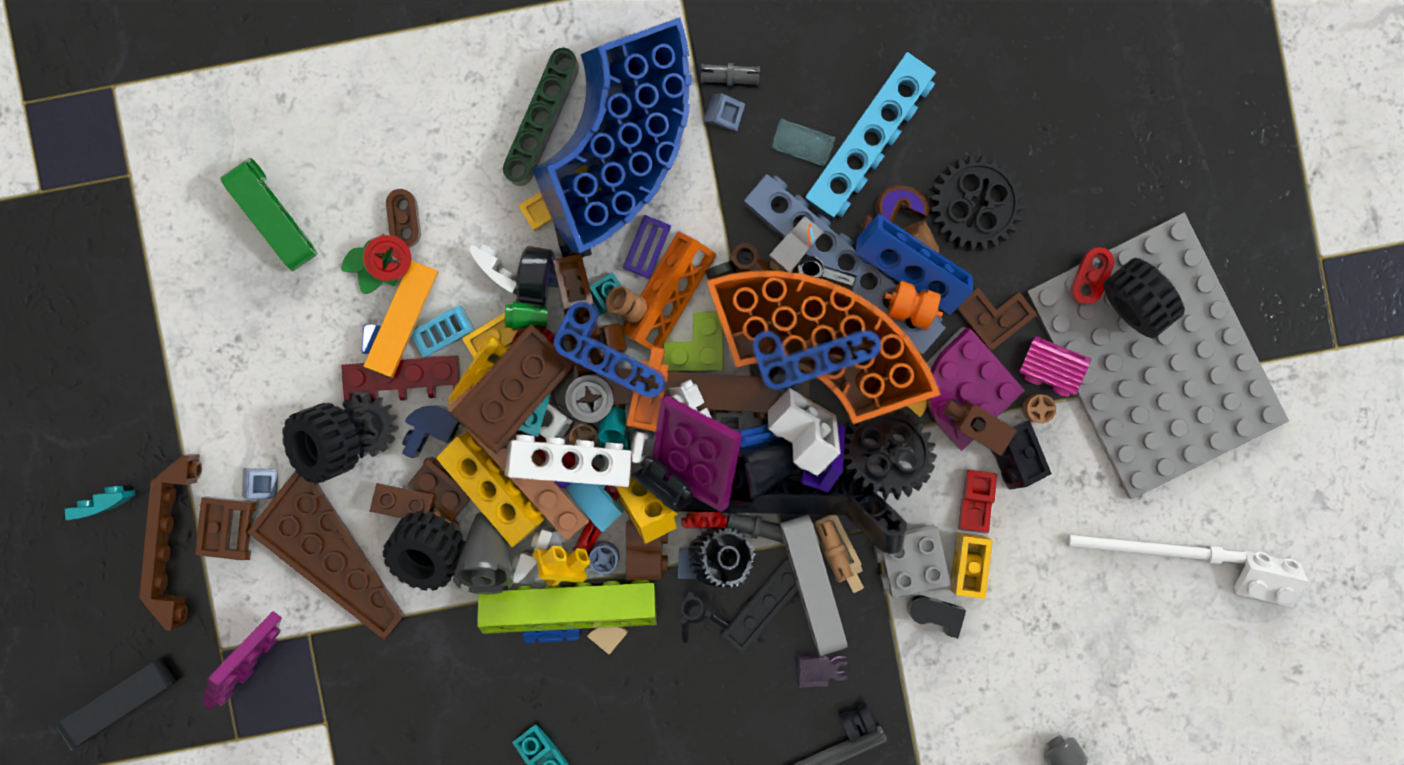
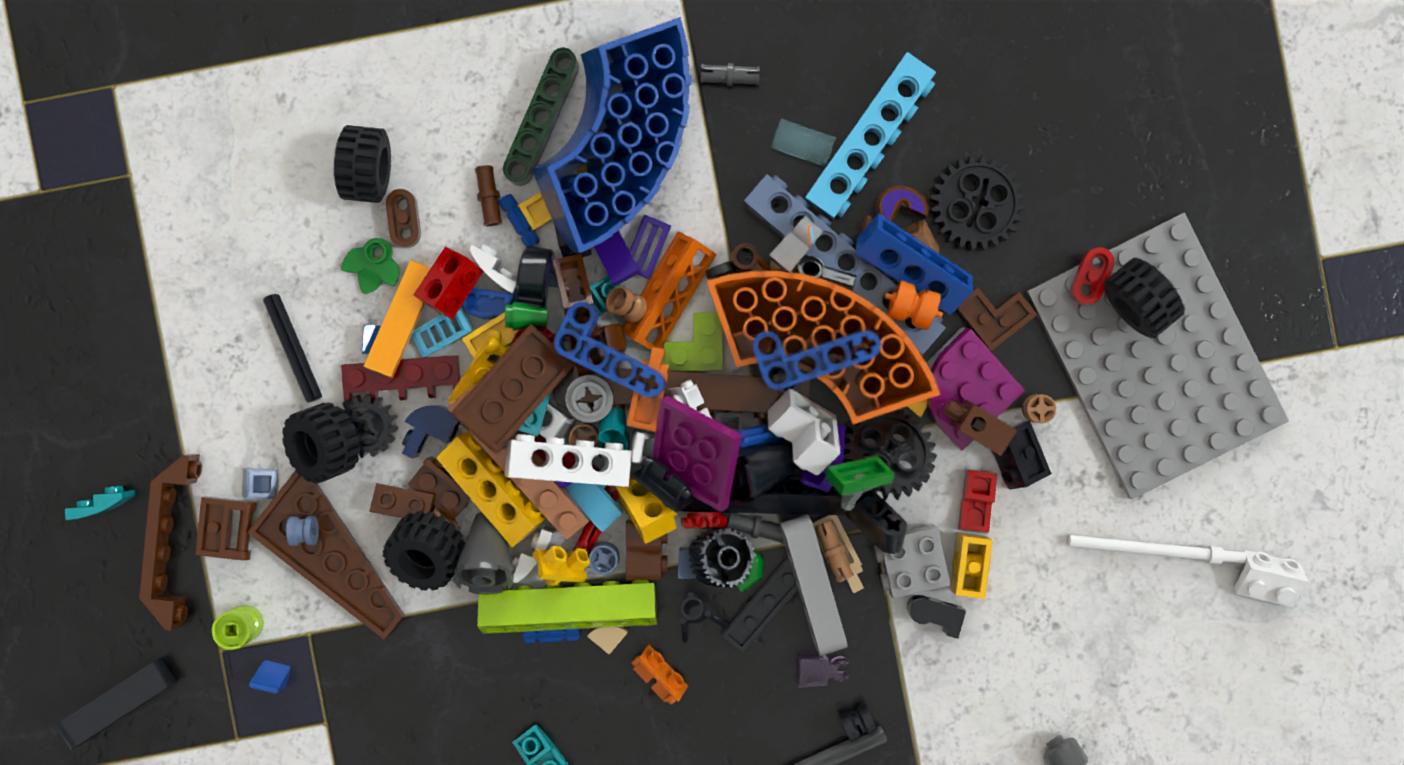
(237, 627): none -> lime wheel
(240, 663): magenta plate -> none
(267, 214): green beam -> none
(271, 677): none -> blue slope
(292, 348): none -> black axle
(302, 530): none -> sand blue wheel
(362, 164): none -> black tyre
(392, 270): red gear -> none
(448, 282): none -> red brick
(487, 303): none -> blue plate
(488, 195): none -> reddish brown pin
(518, 220): none -> blue axle
(617, 259): none -> dark purple tile
(668, 684): none -> orange hinge
(724, 112): sand blue slope -> none
(755, 573): none -> green arm
(858, 477): none -> green piece
(1055, 366): dark pink brick -> none

